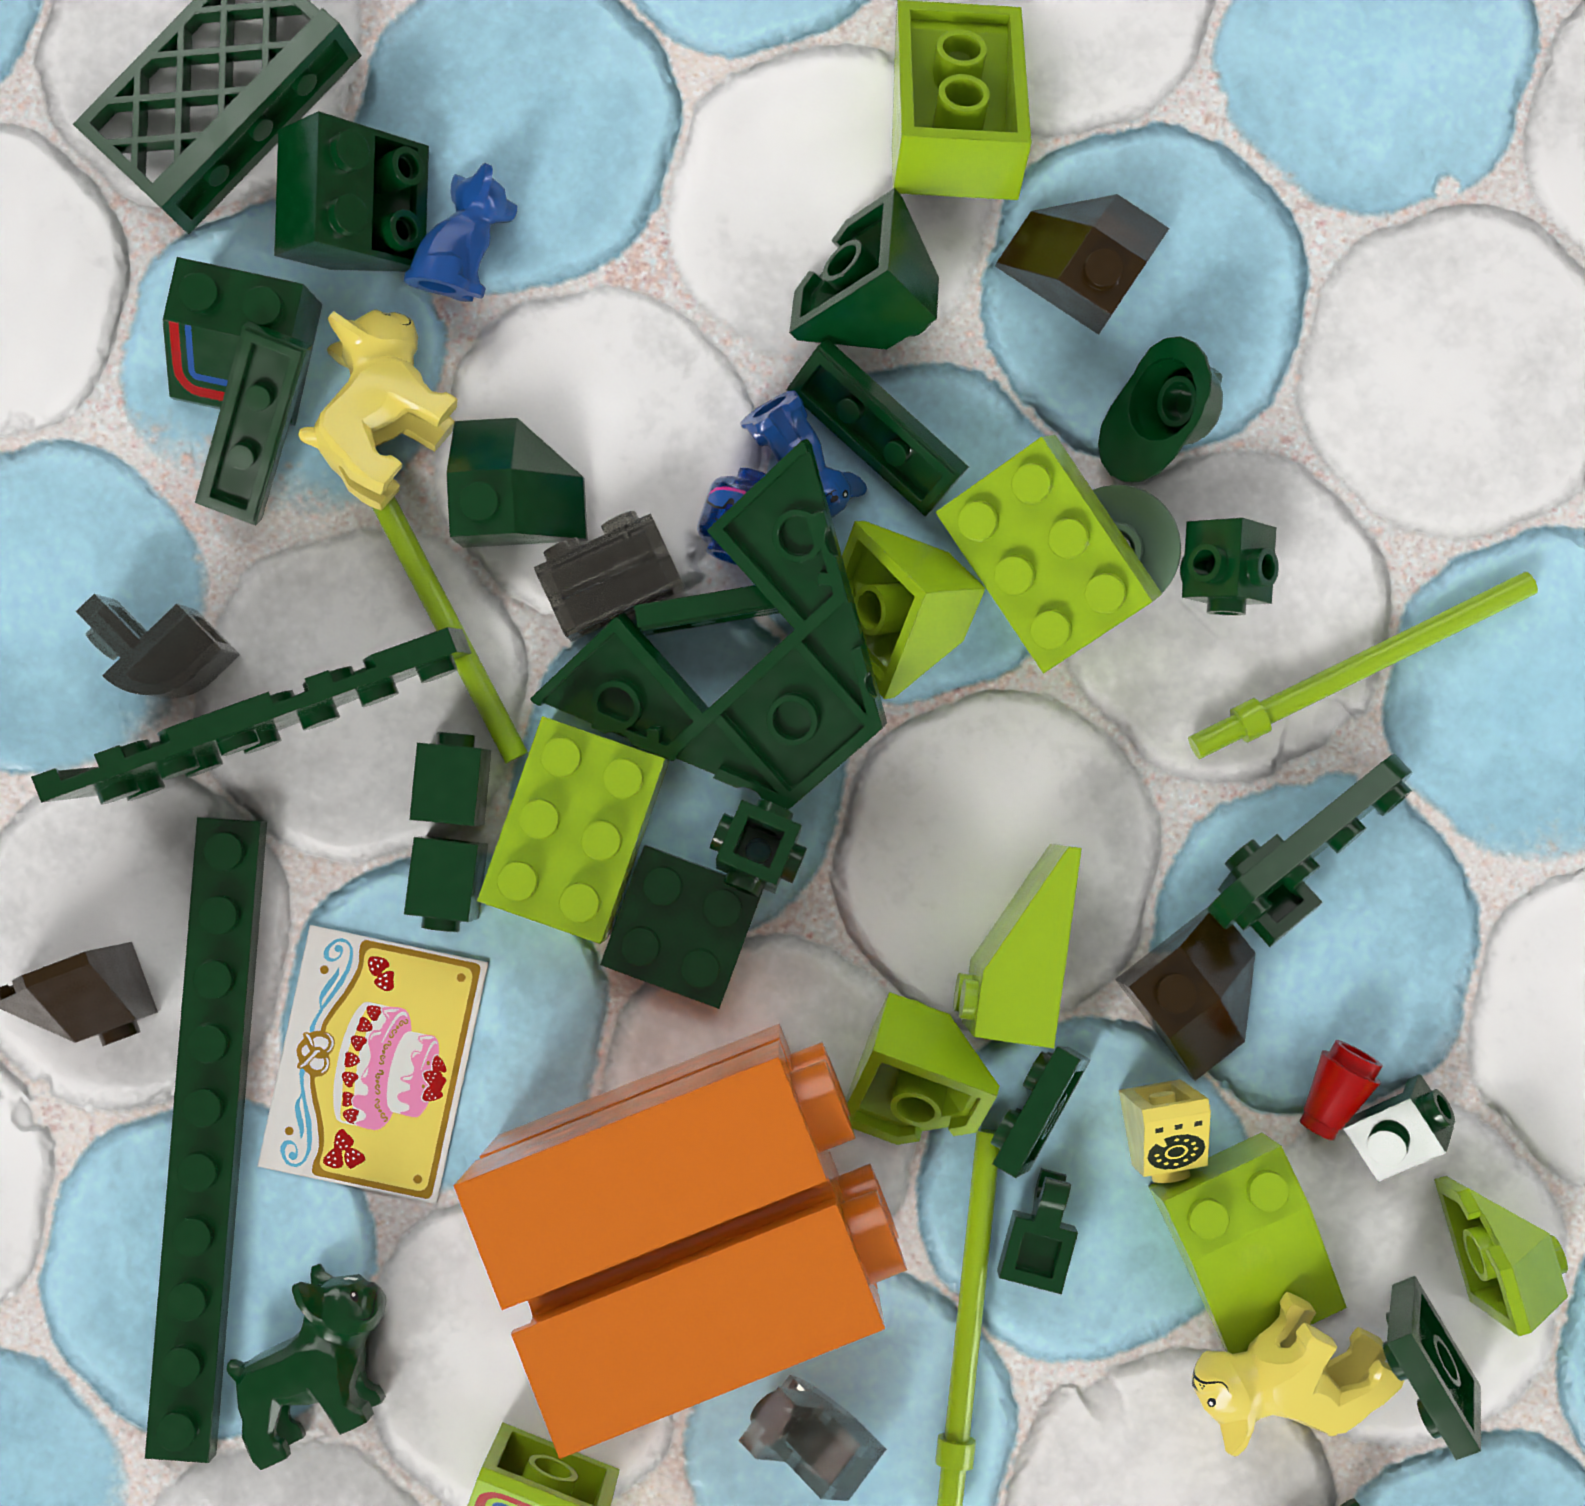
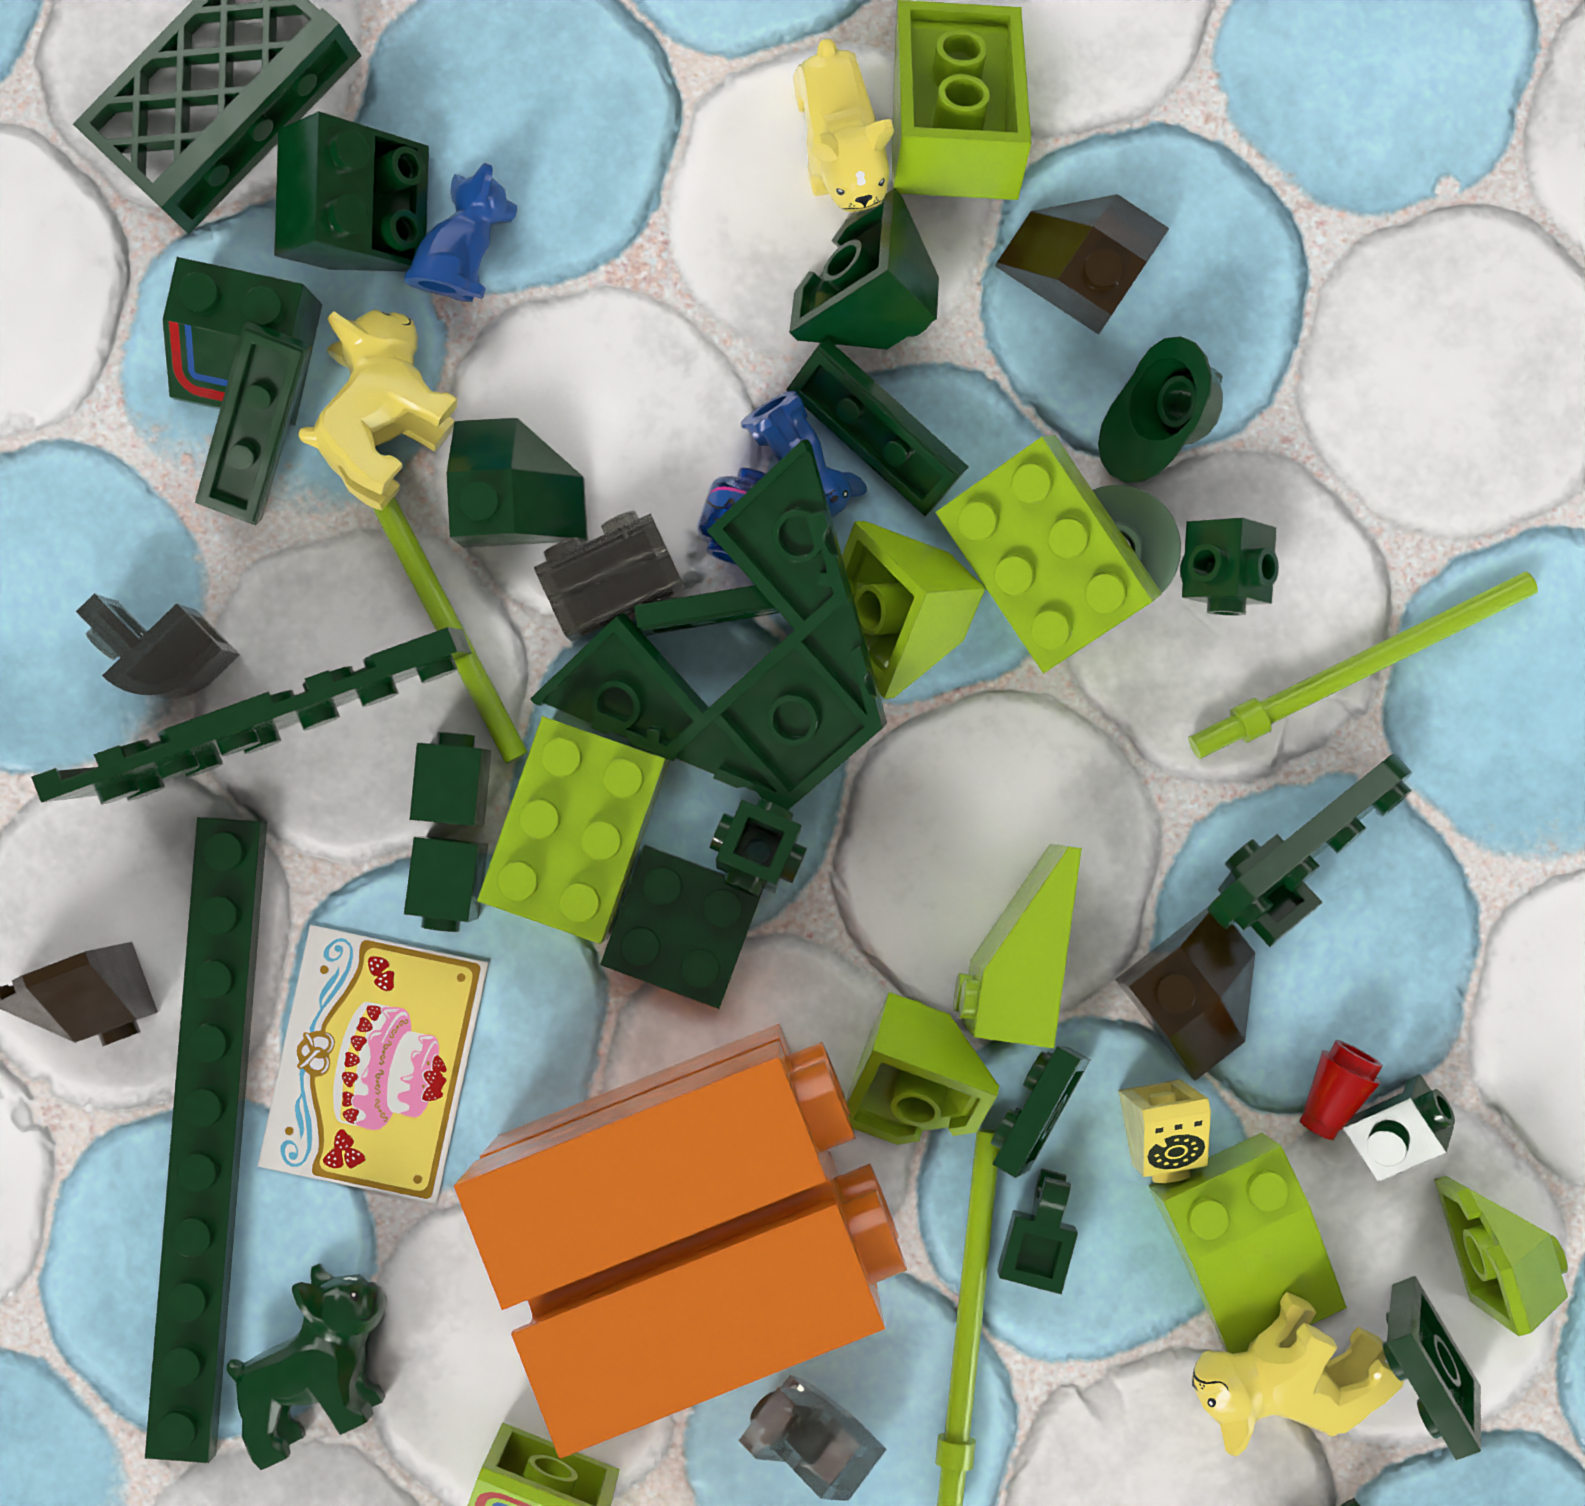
(842, 131): none -> light yellow animal

